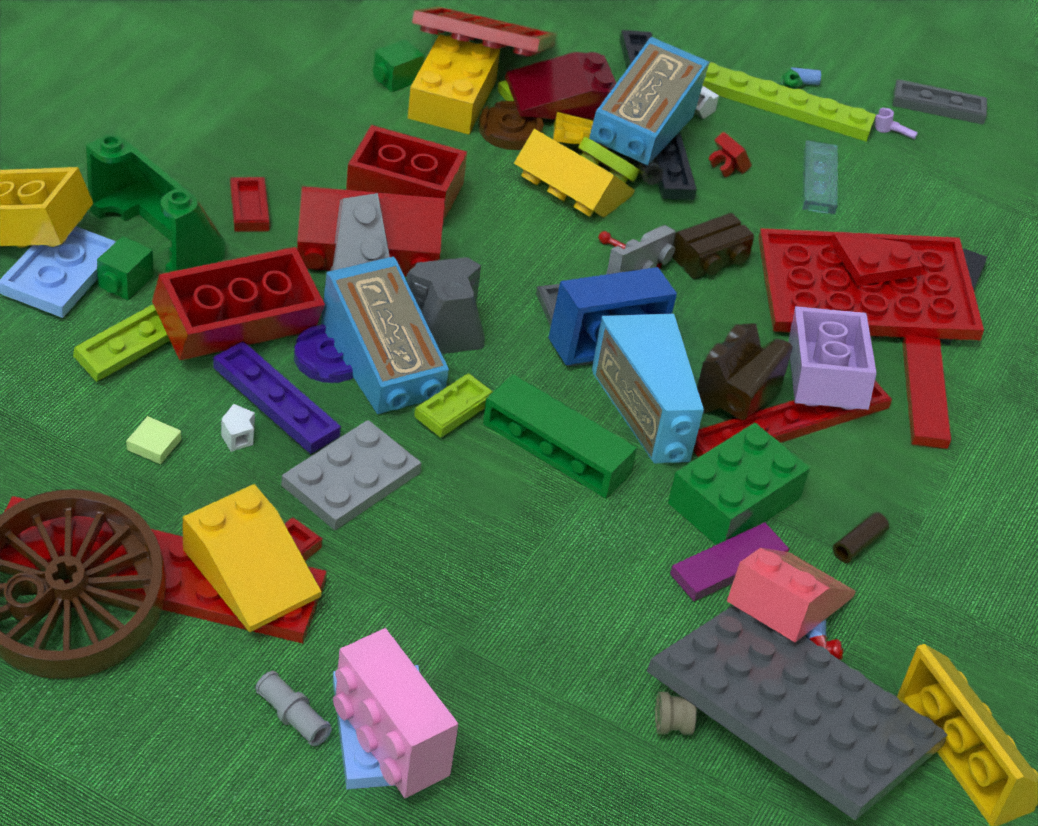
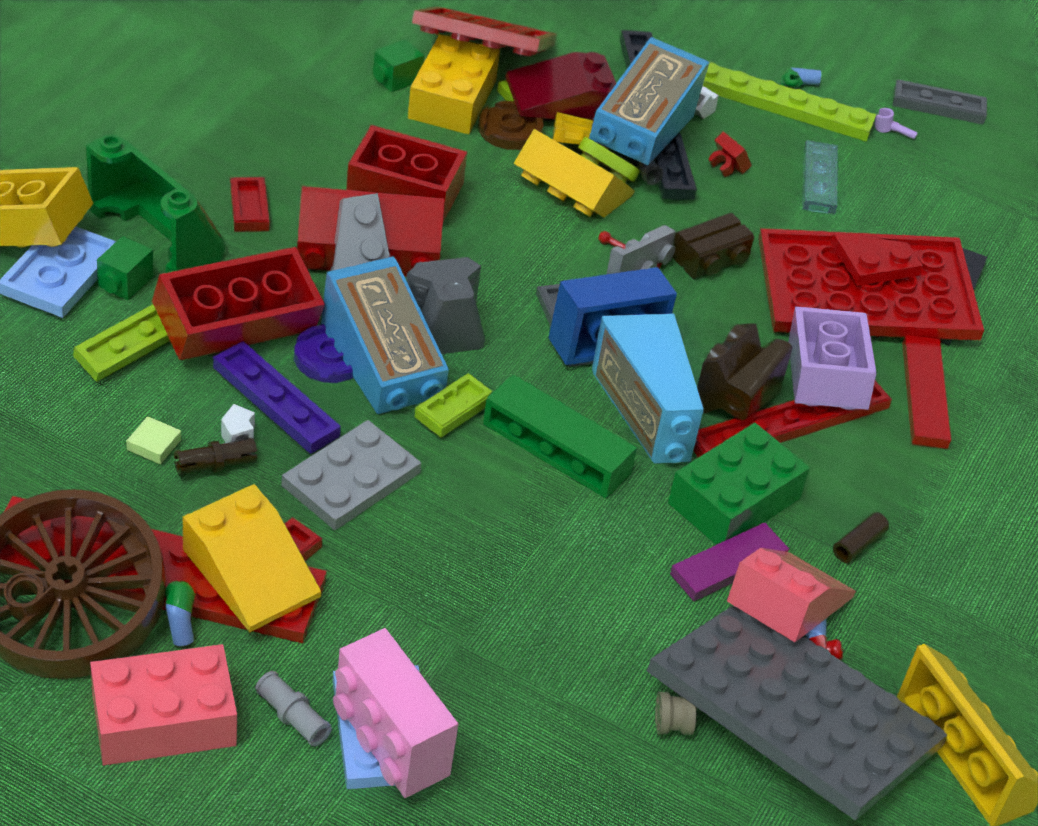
(163, 704): none -> coral brick
(179, 608): none -> arm
(215, 456): none -> dark brown pin

